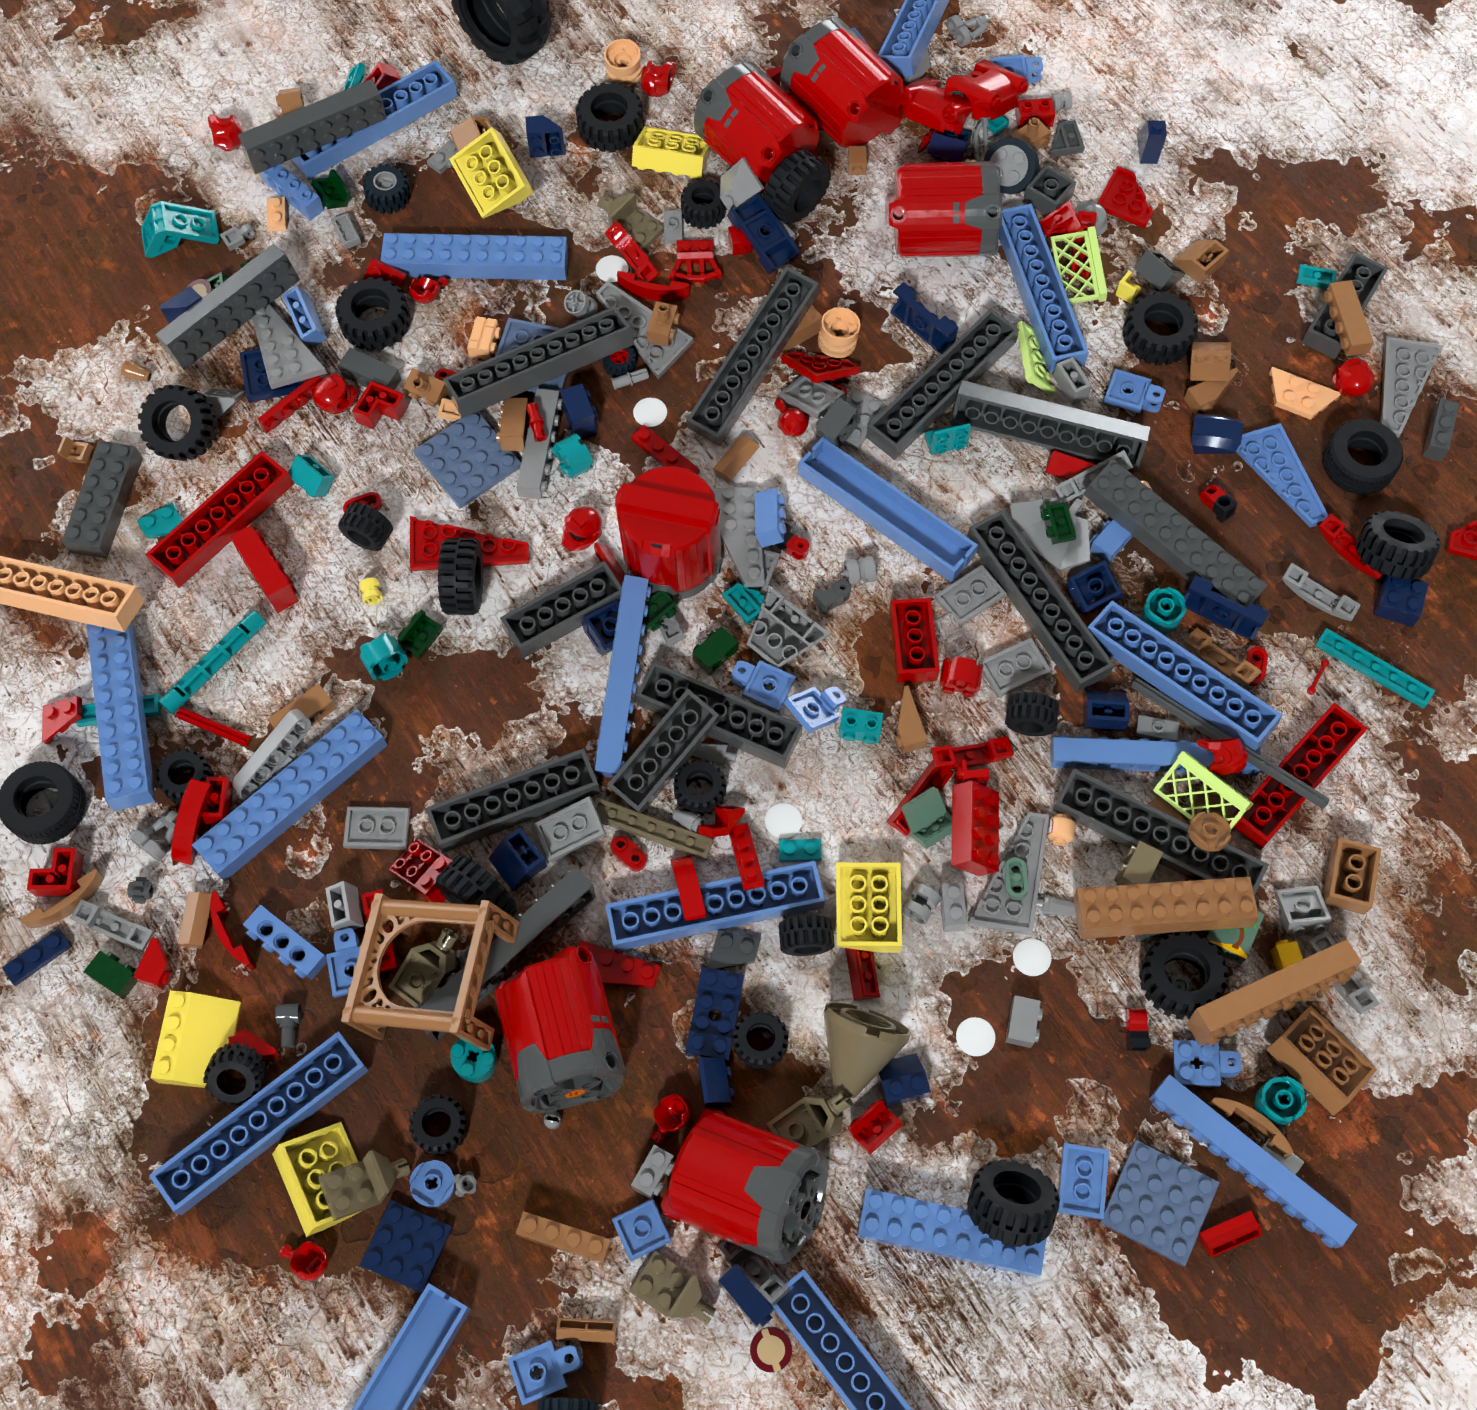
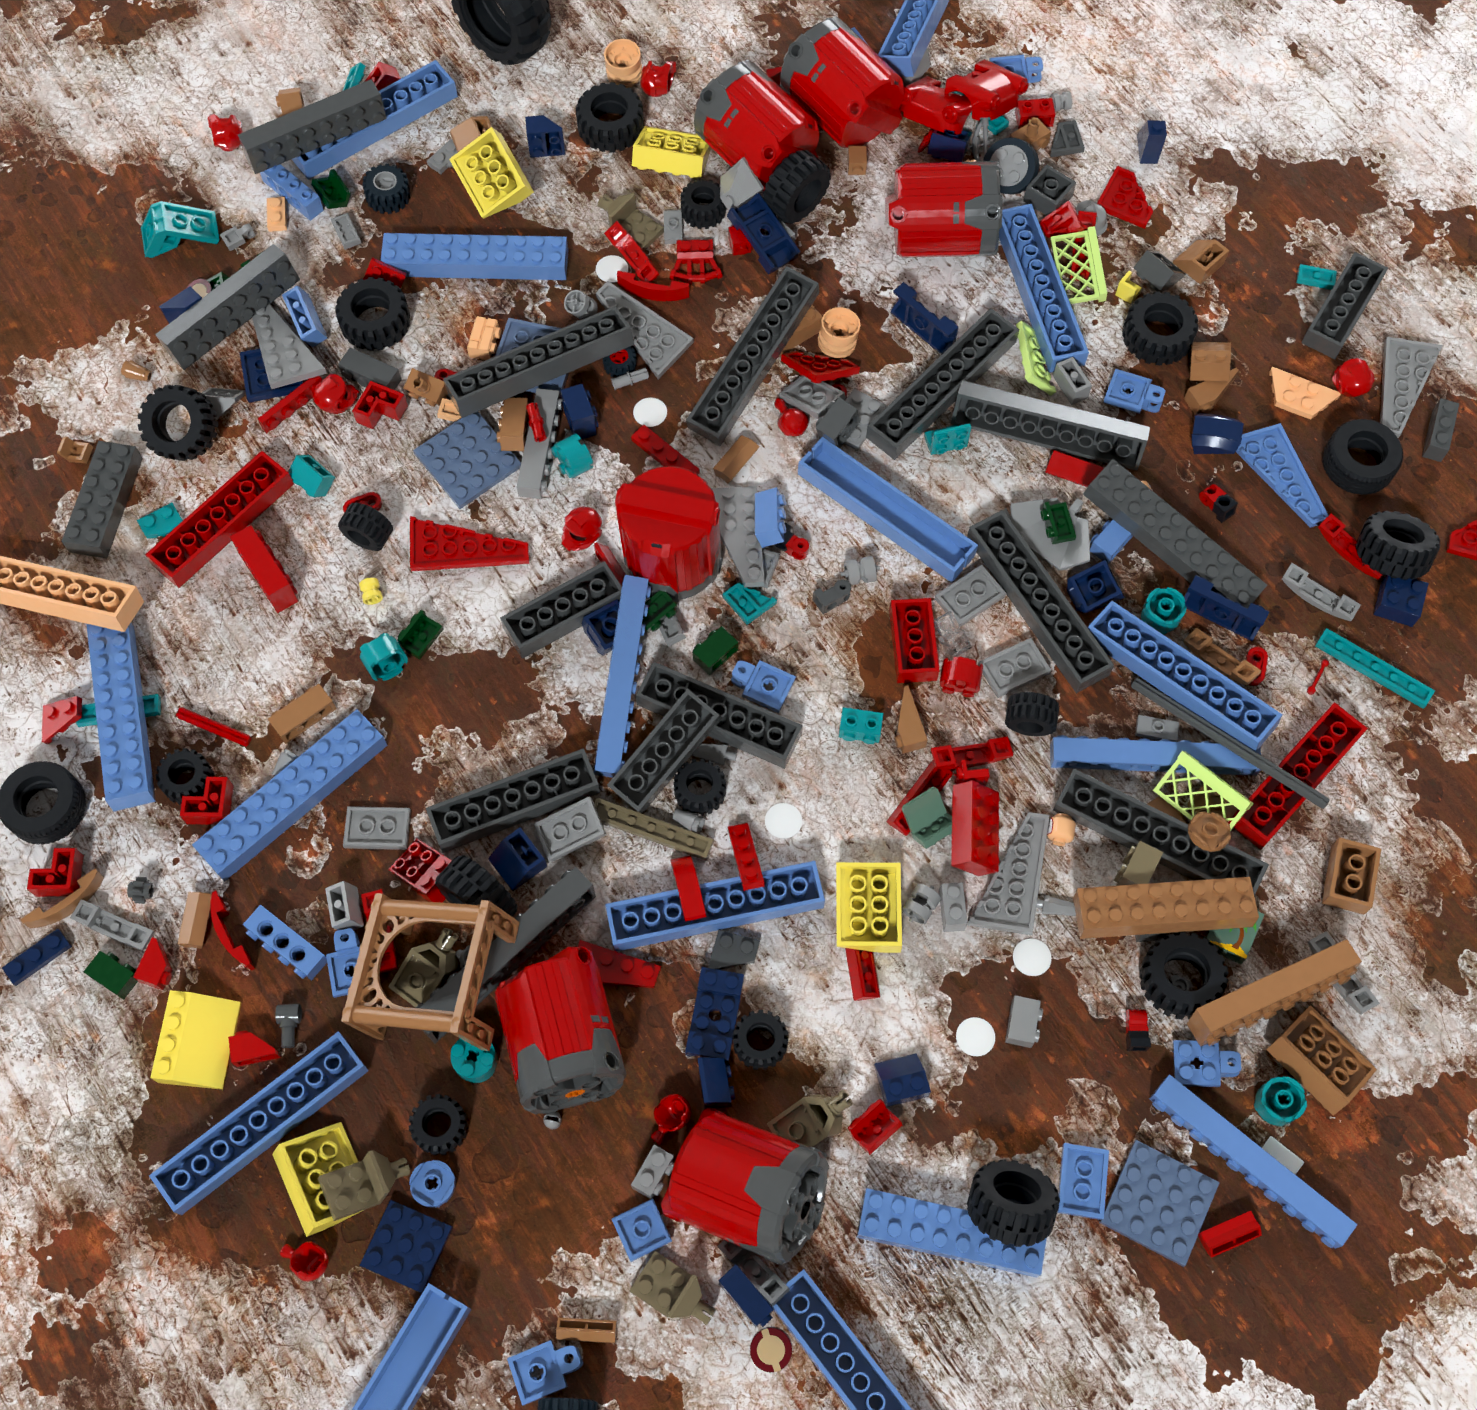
(154, 847): light grey piece -> none
(188, 821): red slope -> none
(212, 662): teal piece -> none
(227, 1087): black tyre -> none
(271, 753): light grey beam -> none
(426, 289): red hair -> none
(460, 576): black tyre -> none
(470, 1183): light grey plate -> none
(563, 1238): medium nougat brick -> none
(628, 852): red plate -> none
(662, 324): medium nougat brick -> none
(725, 820): red slope -> none
(783, 631): light grey wedge -> none
(800, 850): teal plate -> none
(806, 935): black tyre -> none
(823, 704): medium blue plate -> none
(860, 1045): dark tan cone -> none
(960, 28): light grey piece -> none
(1016, 880): sand green plate -> none
(1078, 484): light grey slope -> none
(1106, 709): dark blue slope -> none
(1229, 755): red helmet -> none
(1277, 1141): medium nougat slope -> none
(1285, 954): yellow brick -> none
(1303, 910): light grey plate -> none
(1348, 318): medium nougat brick -> none

